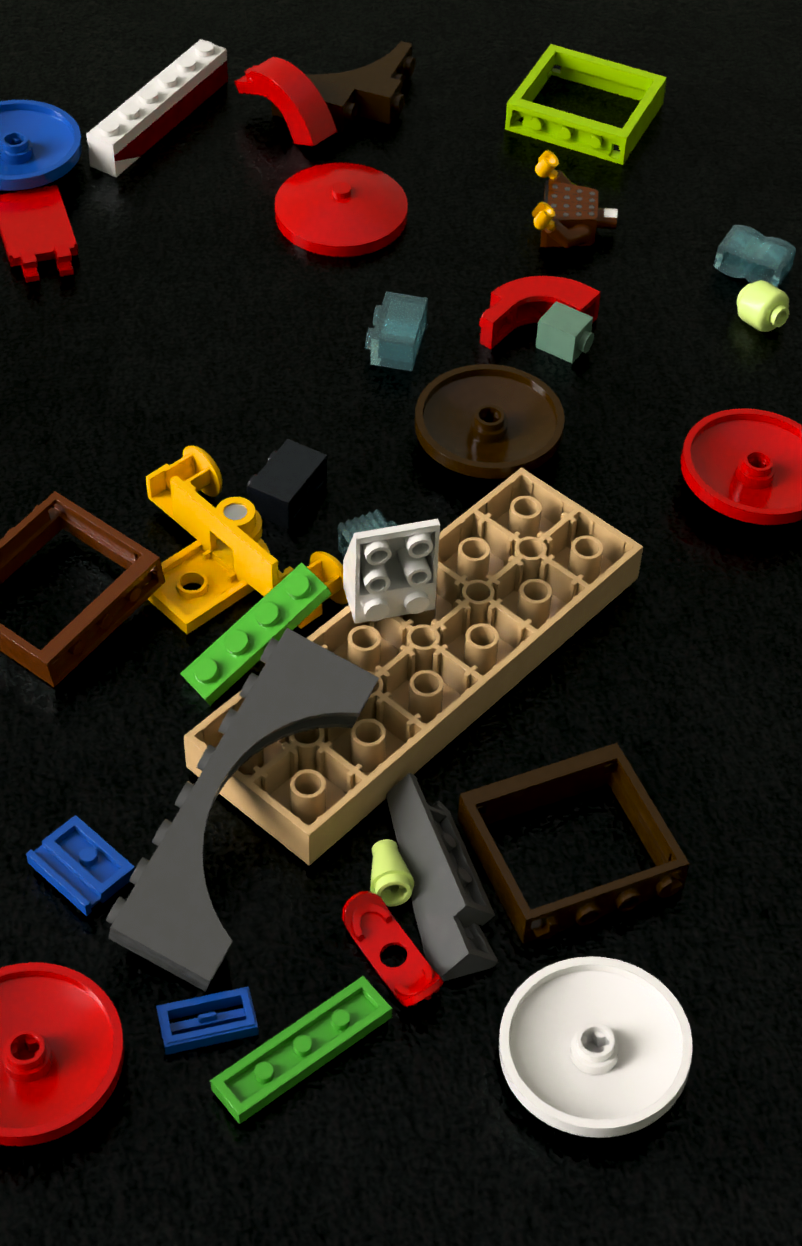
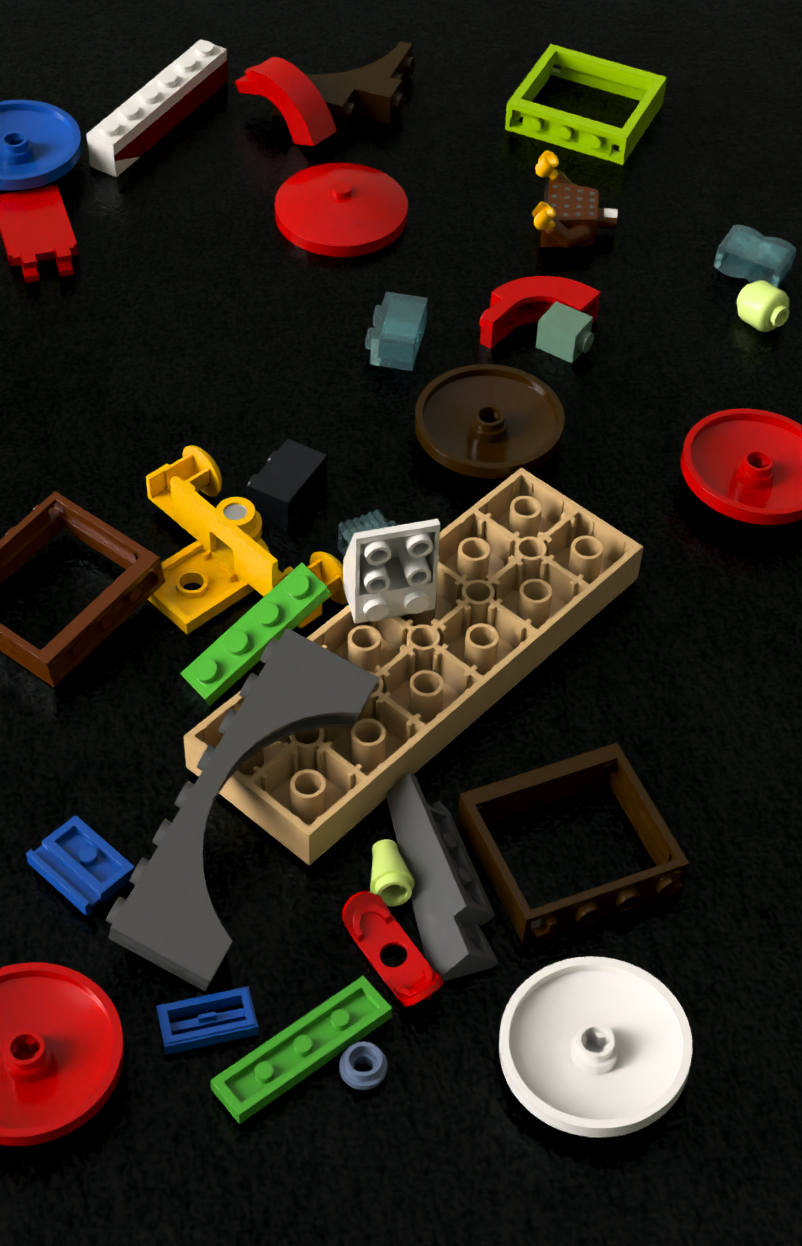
(366, 1054): none -> sand blue plate

